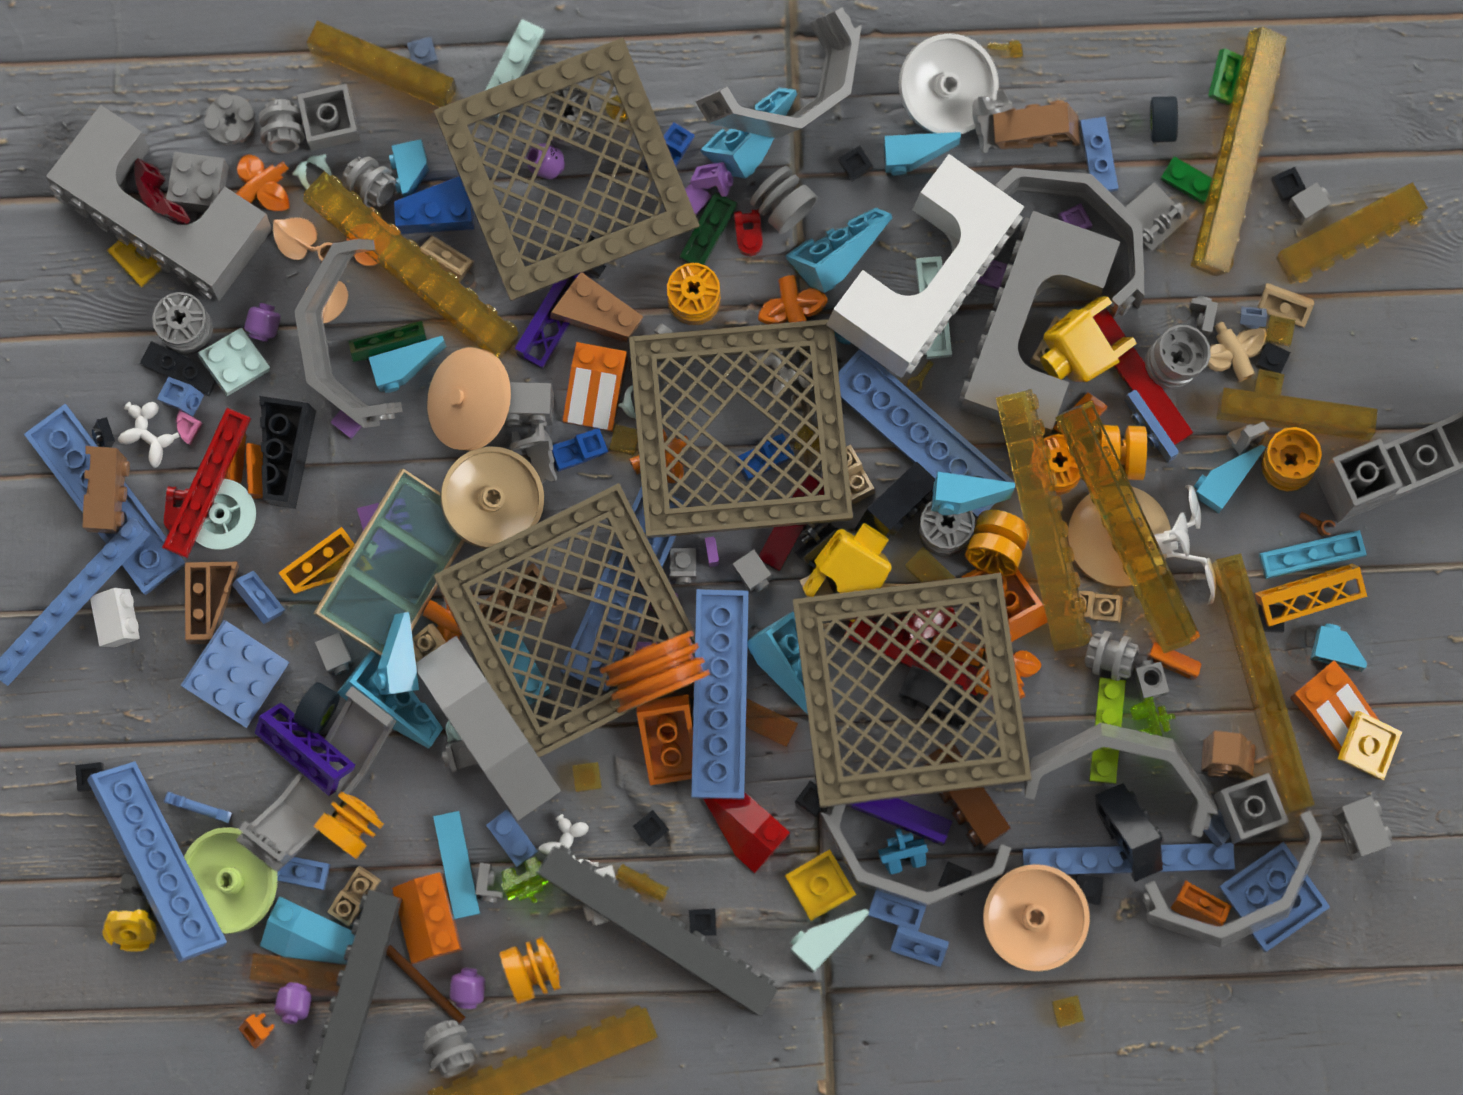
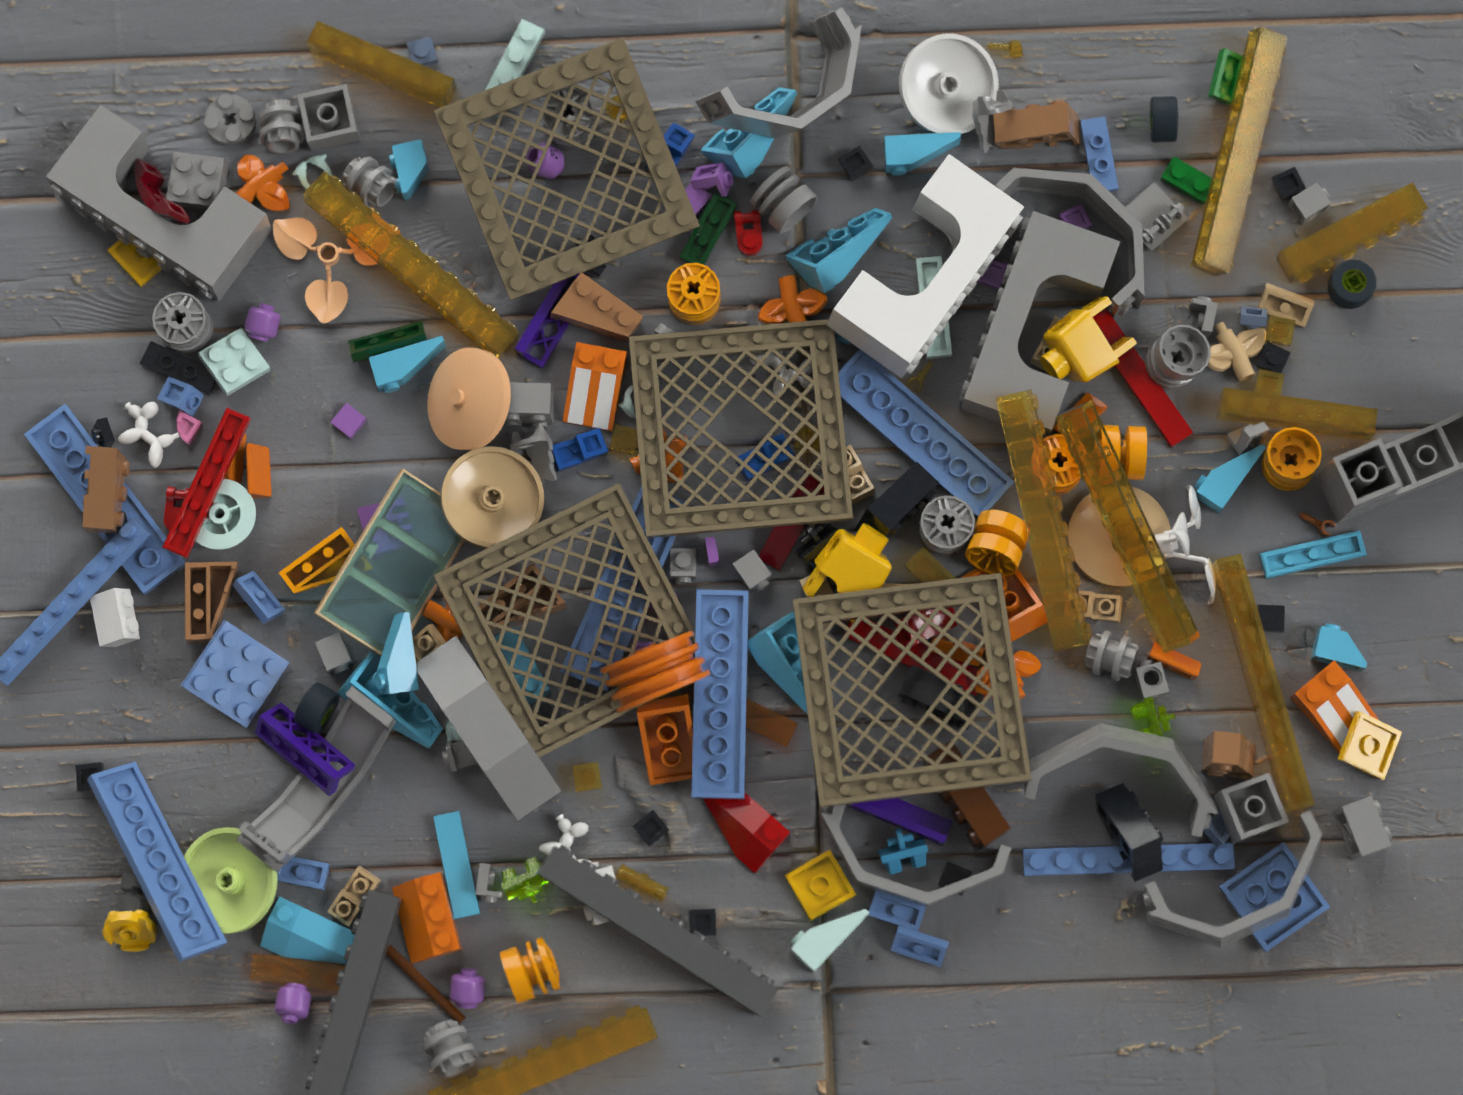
(183, 802): medium blue bar -> none
(255, 1031): orange tile -> none
(284, 446): black wedge -> none
(314, 341): light grey panel -> none
(349, 824): light orange wheel -> none
(435, 209): blue wedge -> none
(448, 257): tan slope -> none
(512, 838): medium blue plate -> none
(809, 799): black tile -> none
(965, 493): medium azure slope -> none
(1036, 917): light nougat dish -> none
(1068, 1011): clear yellow plate -> none
(1090, 887): black plate -> none
(1108, 711): lime plate -> none
(1156, 435): medium blue plate -> none
(1200, 905): orange slope -> none
(1307, 585): light orange fence -> none
(1343, 287): none -> black wheel

